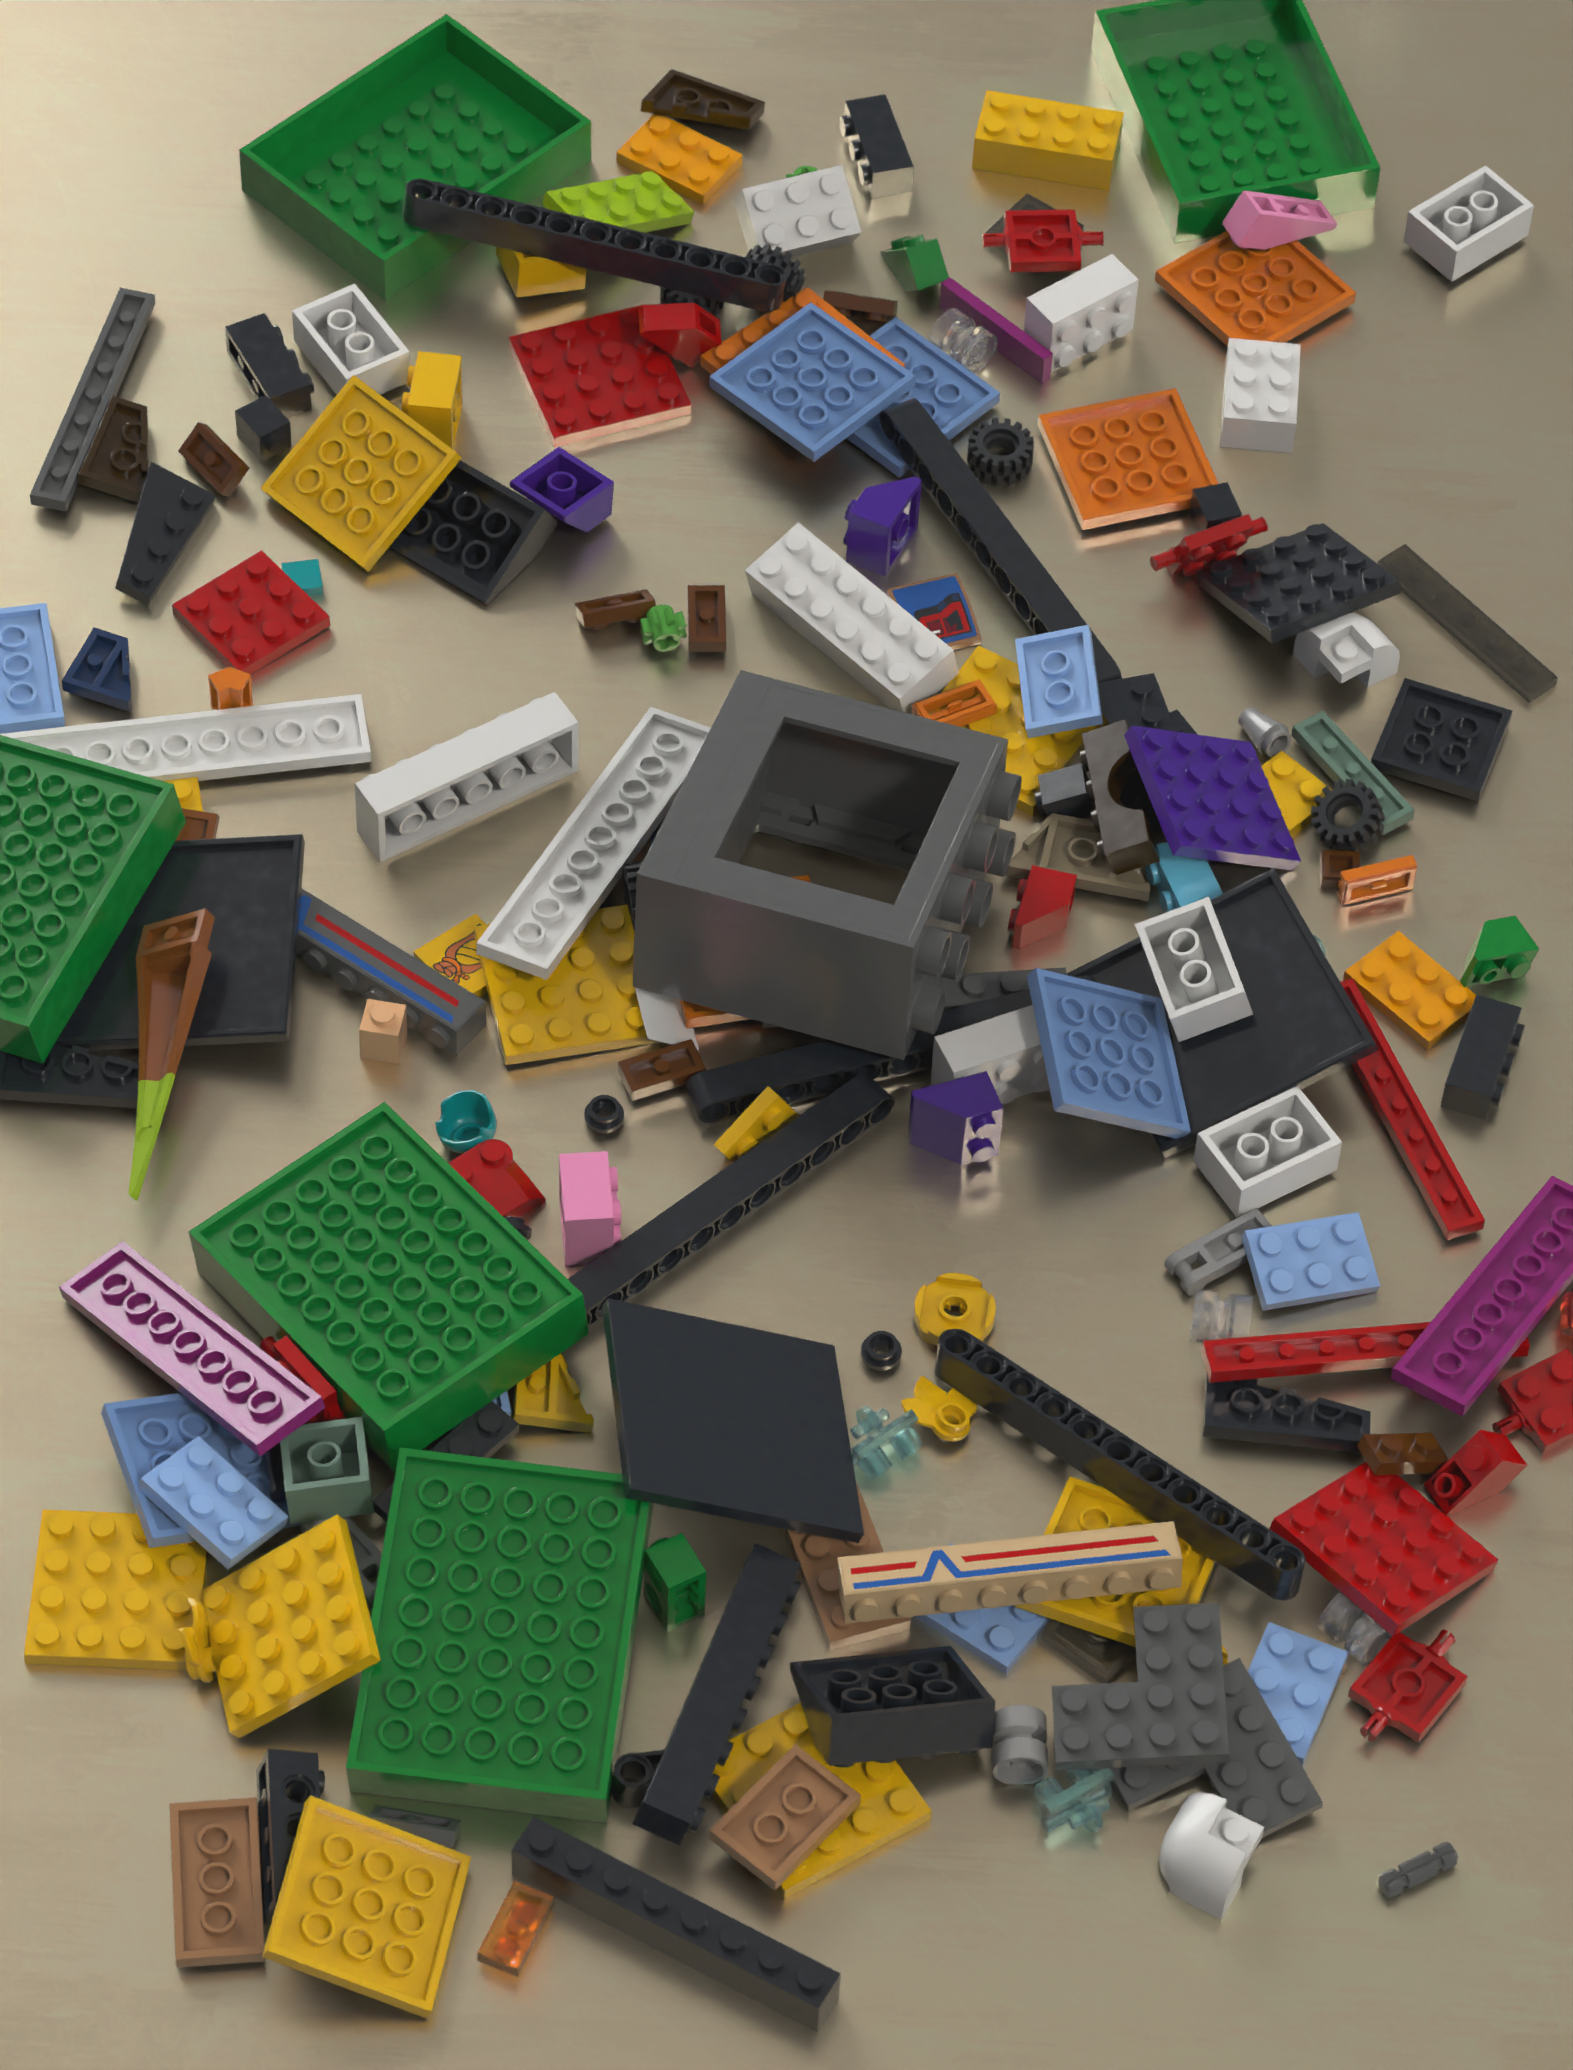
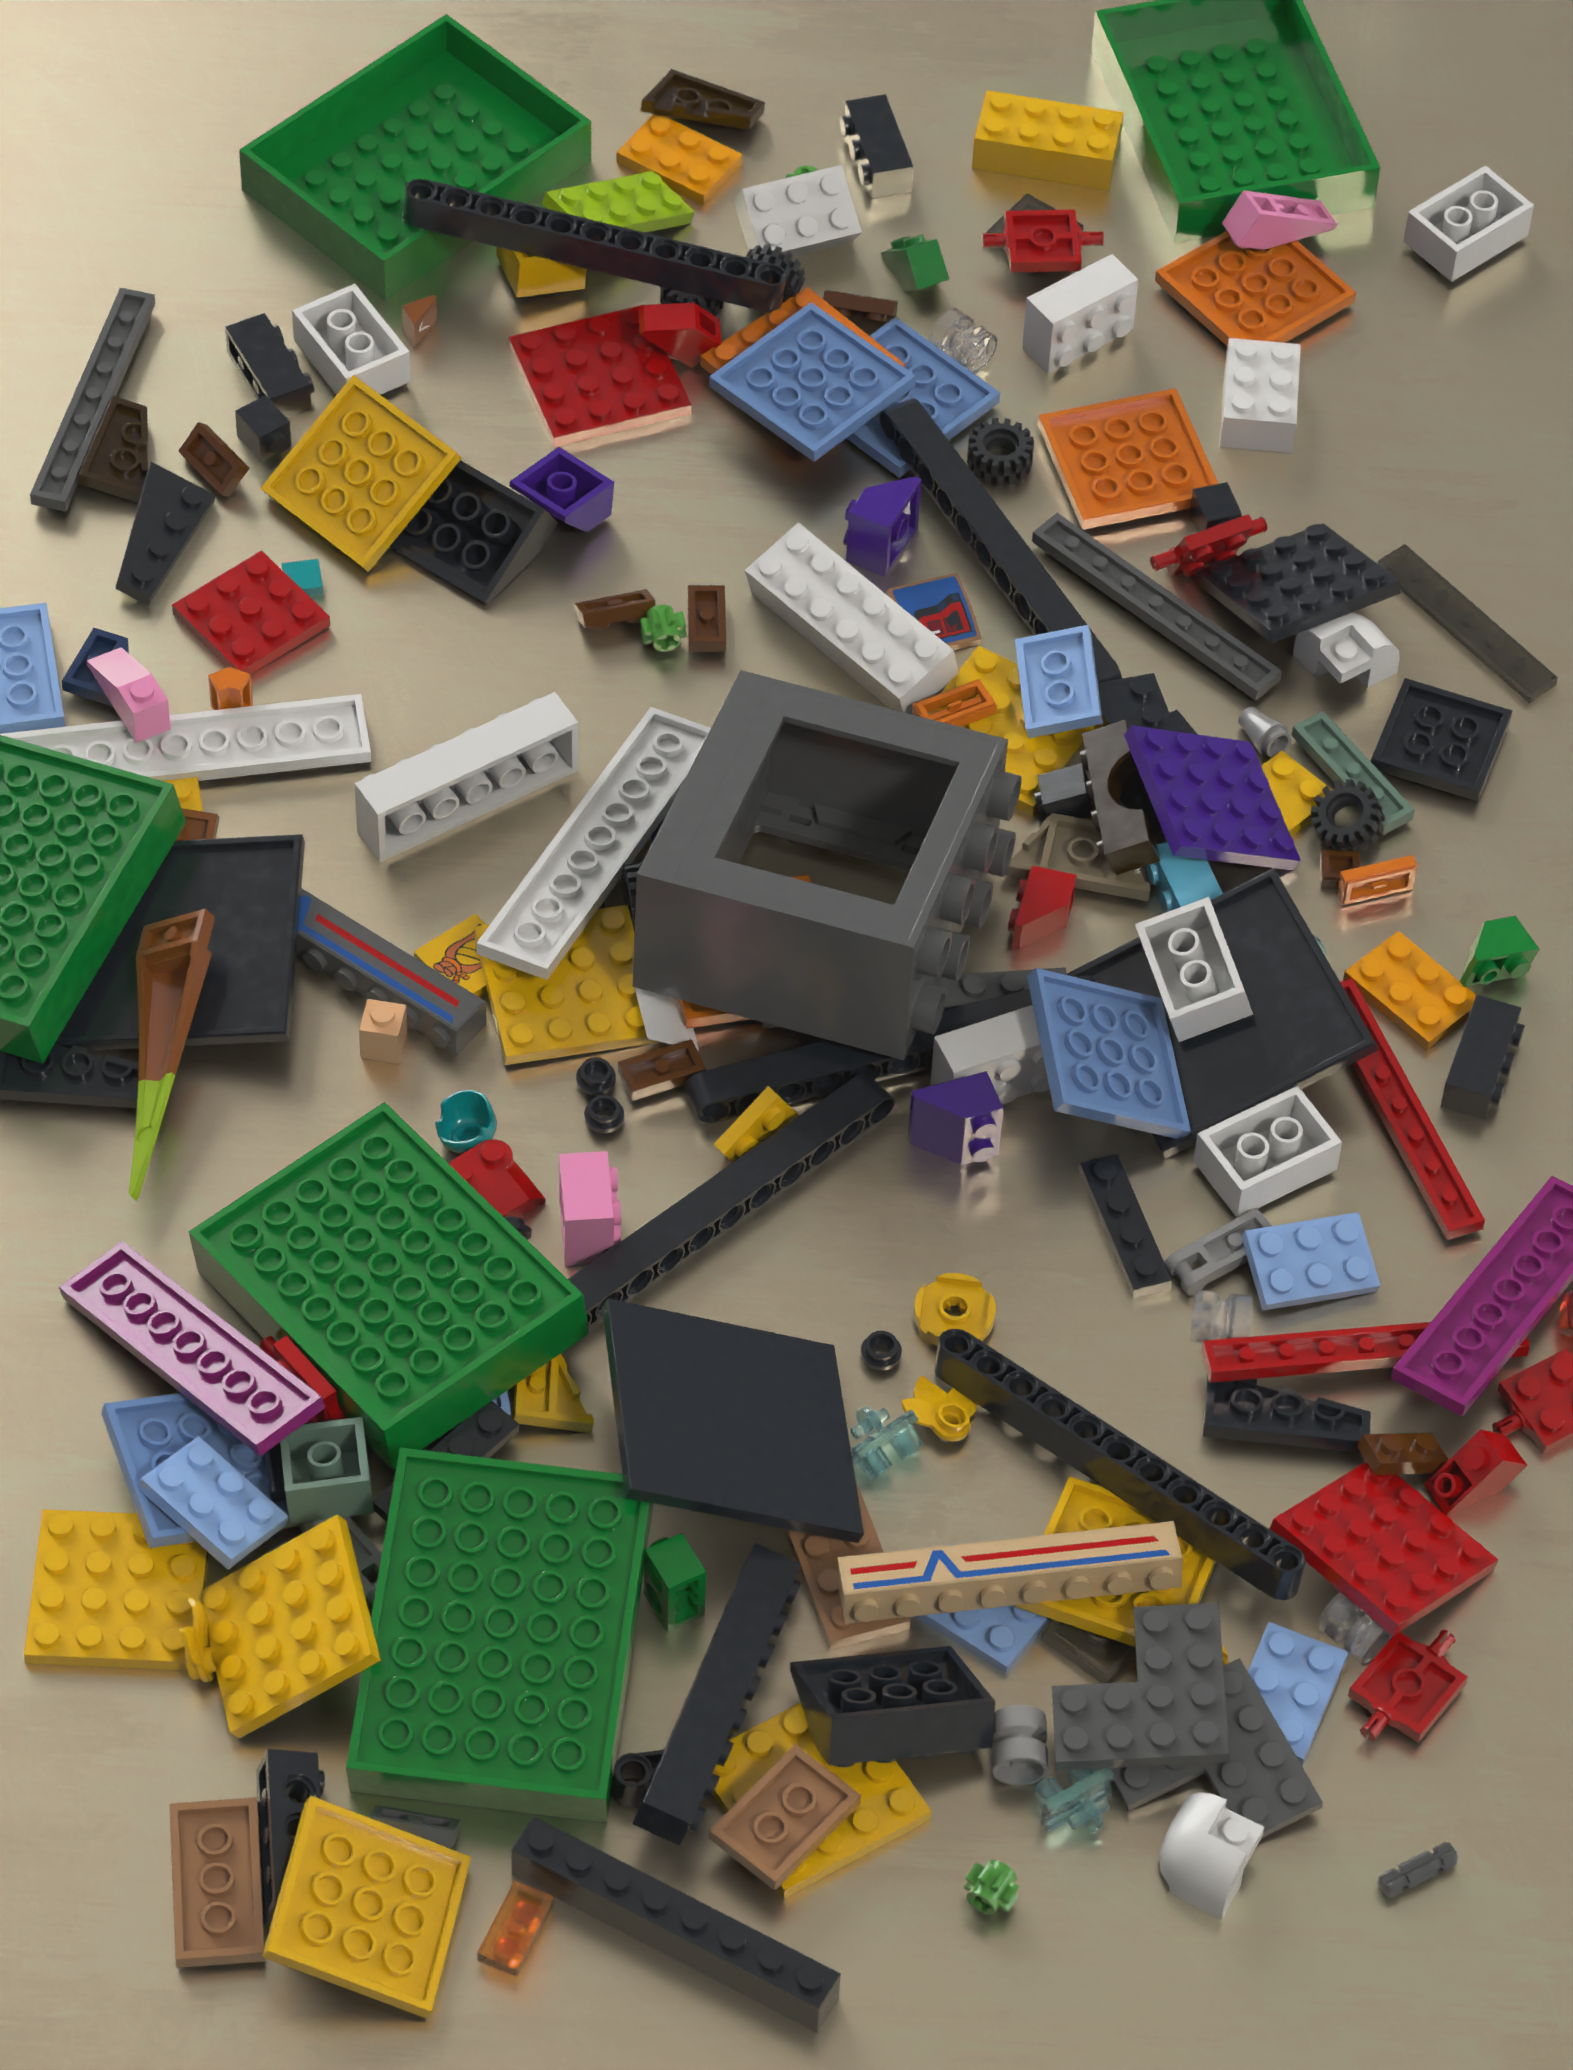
(132, 693): none -> bright pink slope
(419, 318): none -> dark orange slope
(435, 394): yellow brick -> none
(596, 1076): none -> black plate
(991, 1887): none -> bright green gear
(1011, 340): magenta tile -> none
(1125, 1226): none -> black plate
(1157, 606): none -> dark grey plate

